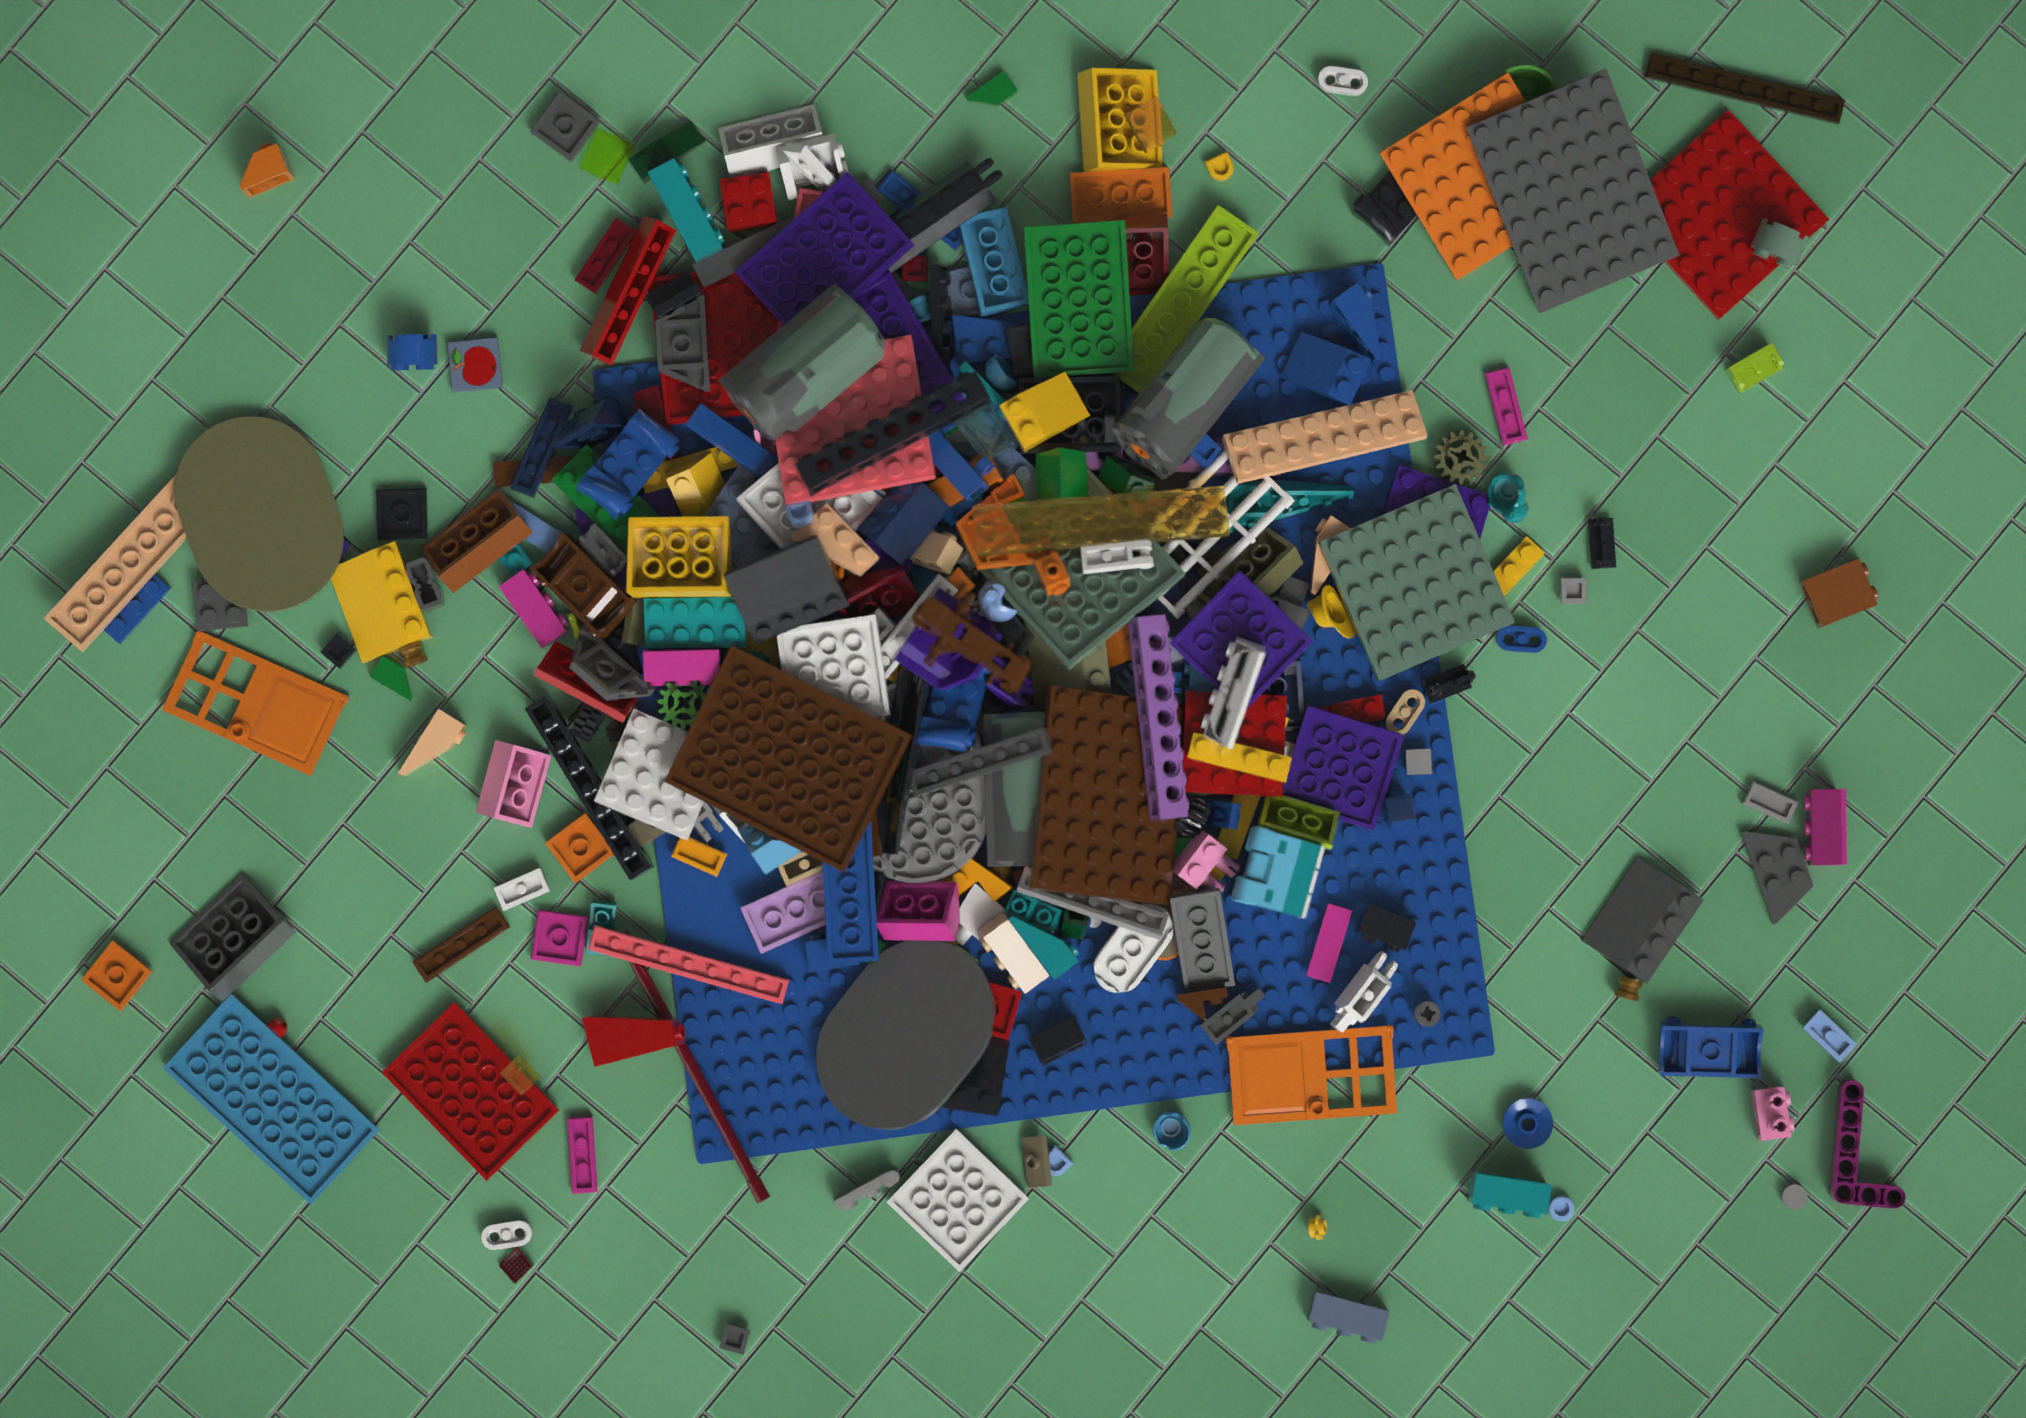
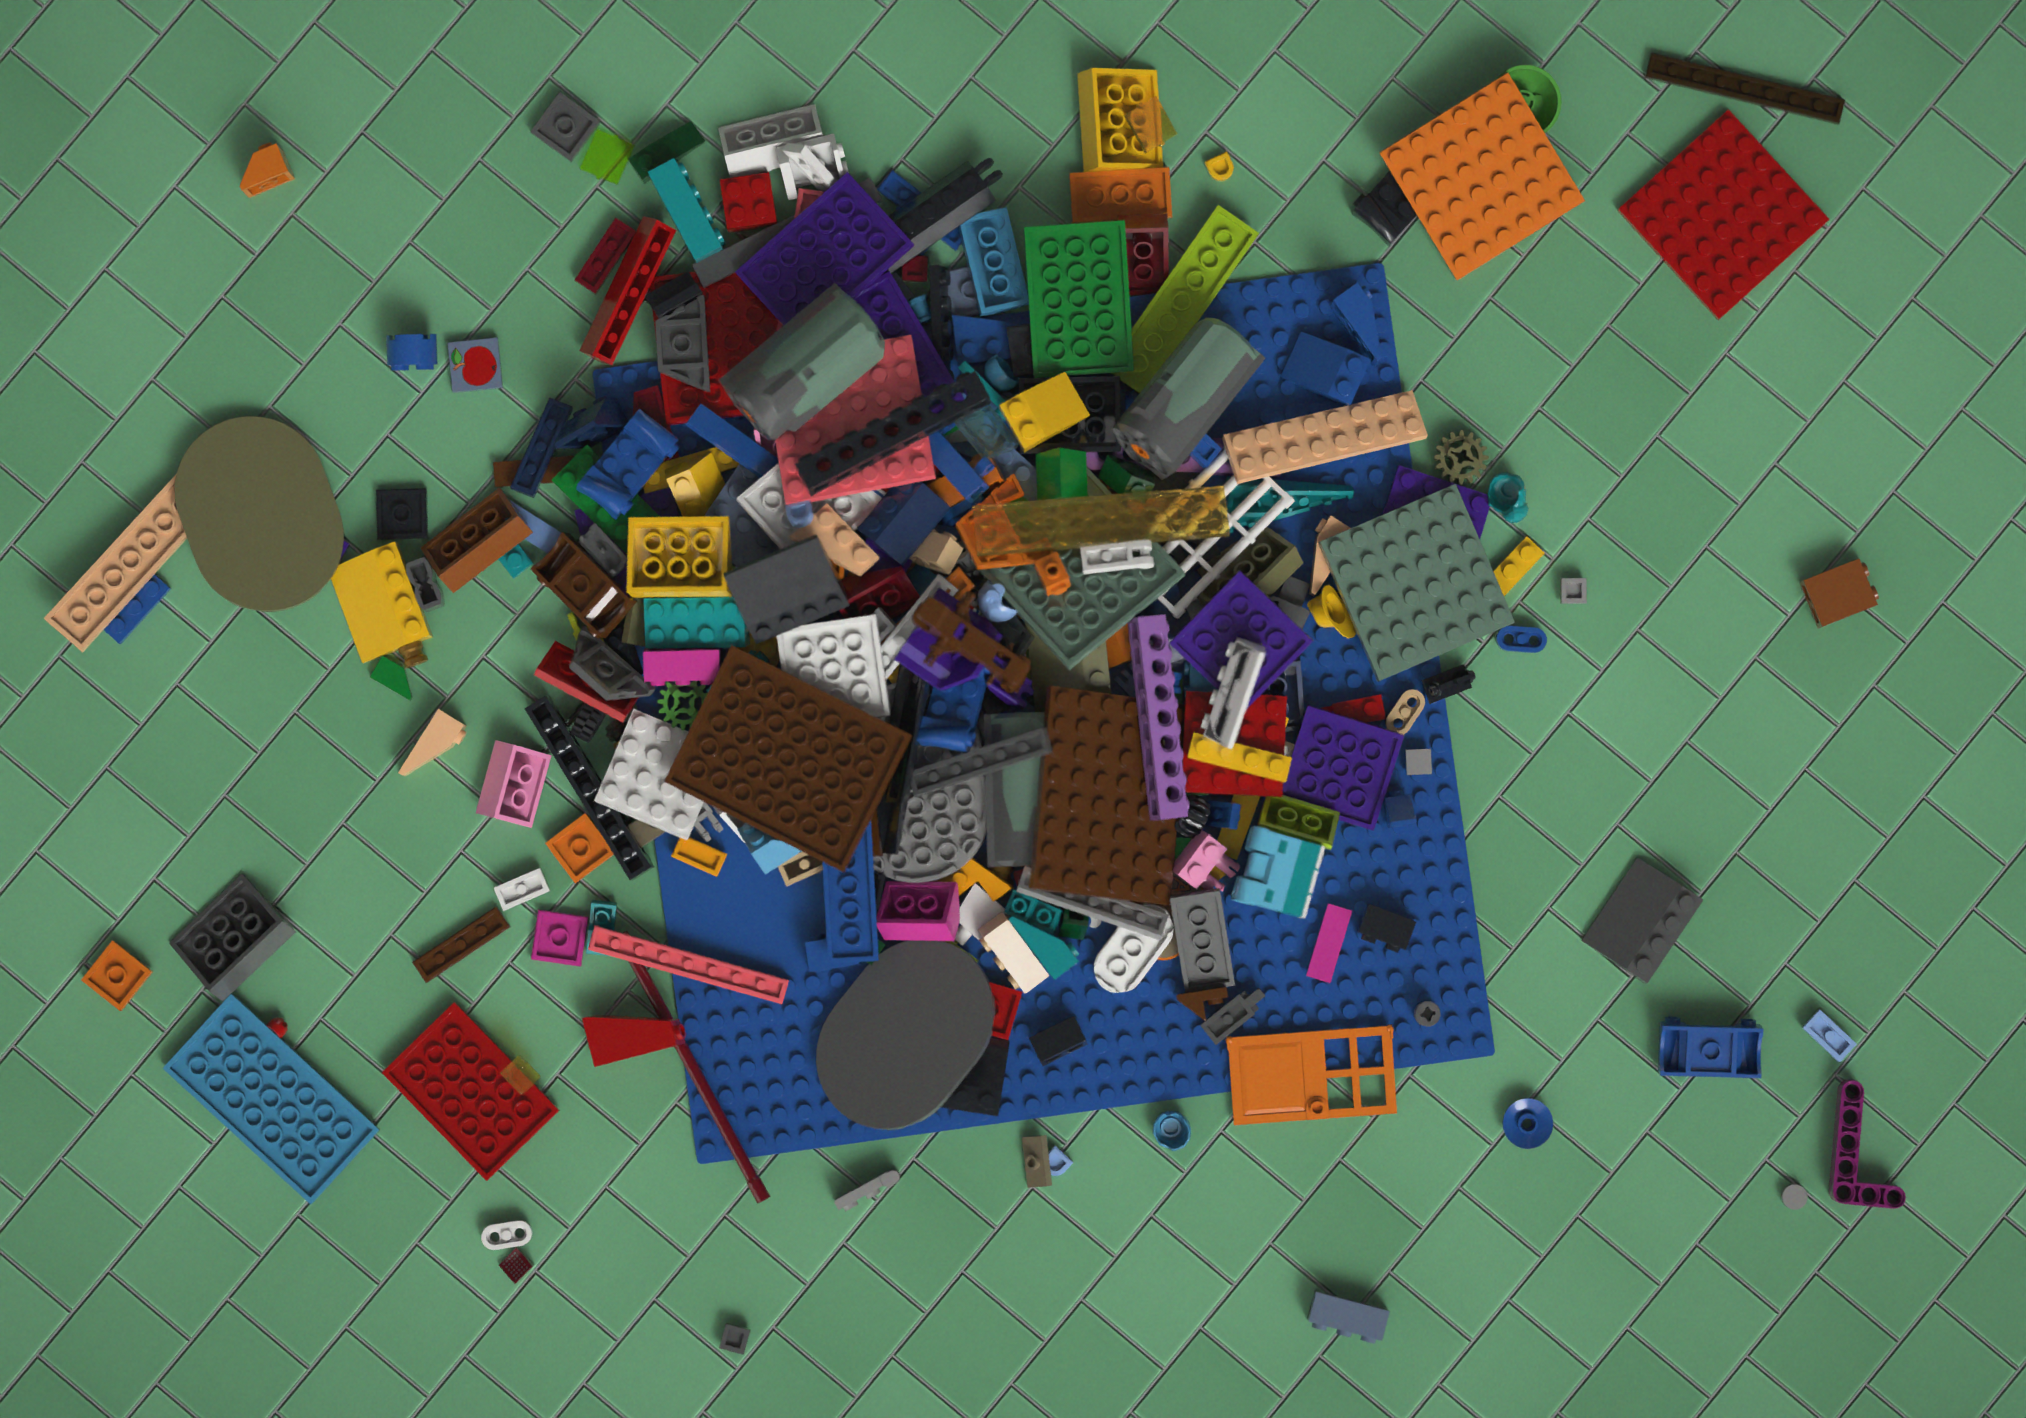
(214, 611): dark grey plate -> none
(276, 715): orange door -> none
(338, 651): black plate -> none
(534, 608): dark pink brick -> none
(582, 1155): dark pink tile -> none
(787, 913): lavender plate -> none
(957, 1200): white plate -> none
(994, 91): green tile -> none
(1317, 1227): yellow plate -> none
(1342, 78): white plate -> none
(1363, 992): white hinge -> none
(1505, 406): dark pink tile -> none
(1509, 1194): teal brick -> none
(1561, 1208): light blue tile -> none
(1572, 190): dark grey plate -> none
(1602, 543): black hinge -> none
(1628, 988): pearl gold wheel -> none
(1755, 368): lime hinge -> none
(1770, 802): light grey tile -> none
(1772, 1113): bright pink brick -> none
(1778, 870): dark grey wing -> none
(1779, 243): sand green brick -> none
(1826, 827): dark pink slope -> none

